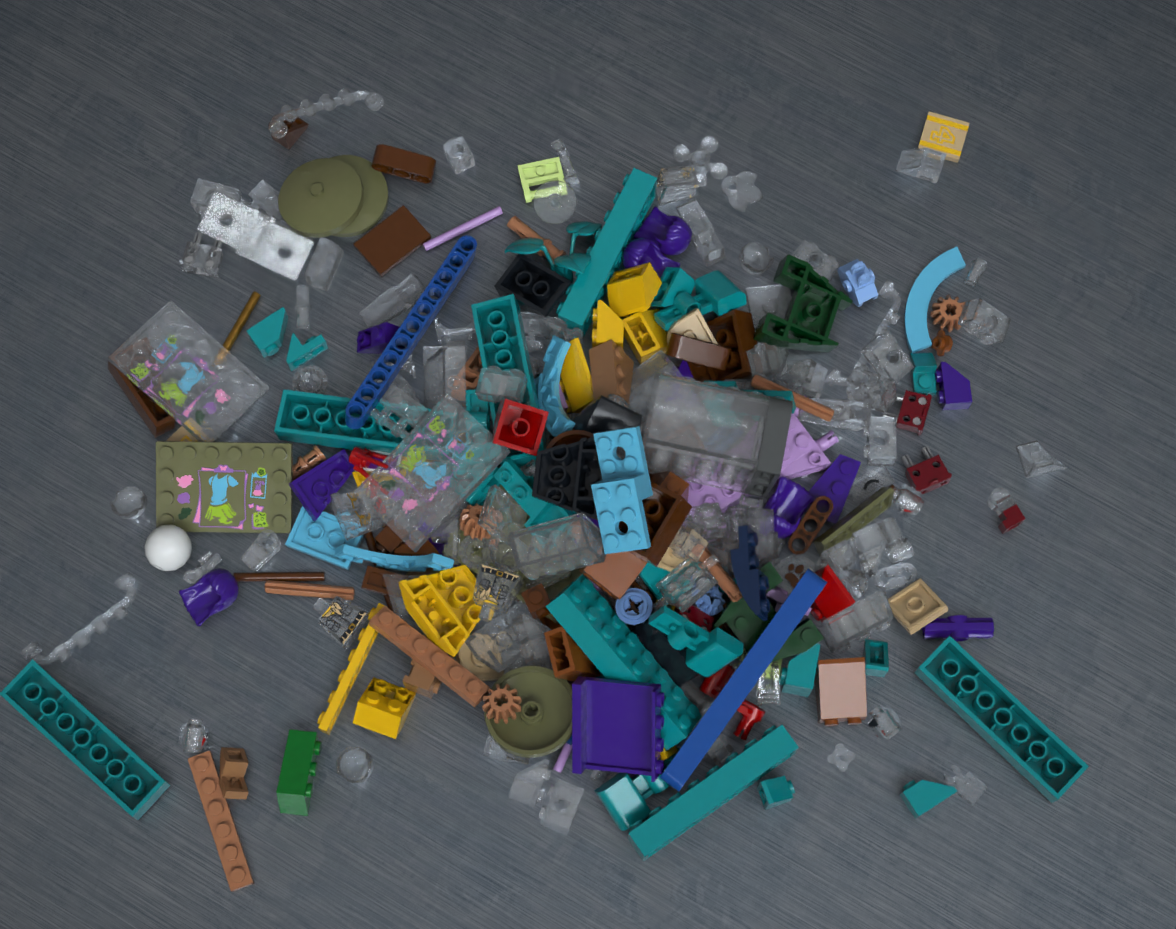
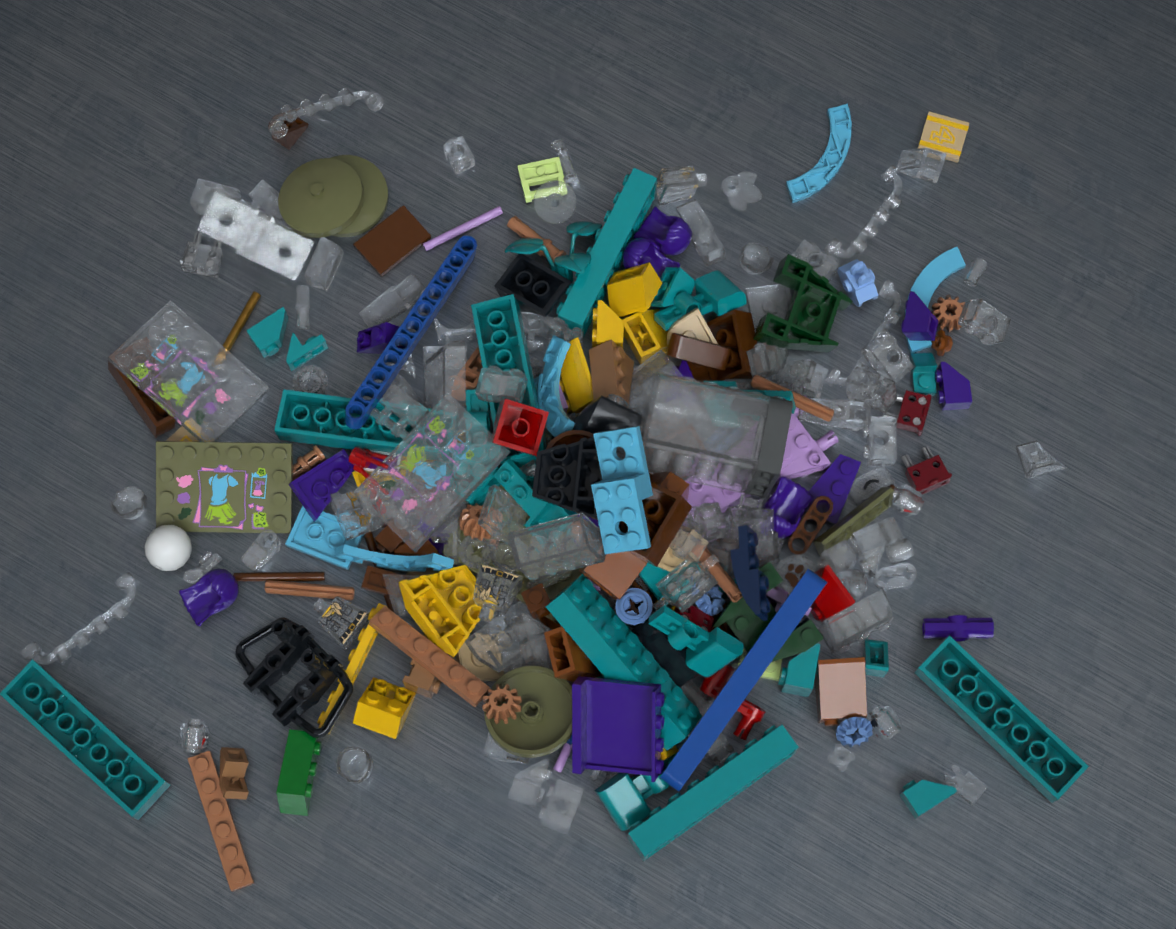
(323, 673): none -> black piece
(403, 163): reddish brown beam -> none
(709, 145): clear piece -> none
(769, 693): clear piece -> none
(775, 791): teal slope -> none
(831, 160): none -> medium azure tile
(849, 727): none -> medium blue gear
(880, 216): none -> clear bar
(916, 606): tan tile -> none
(919, 321): none -> dark purple slope
(1006, 509): leg -> none

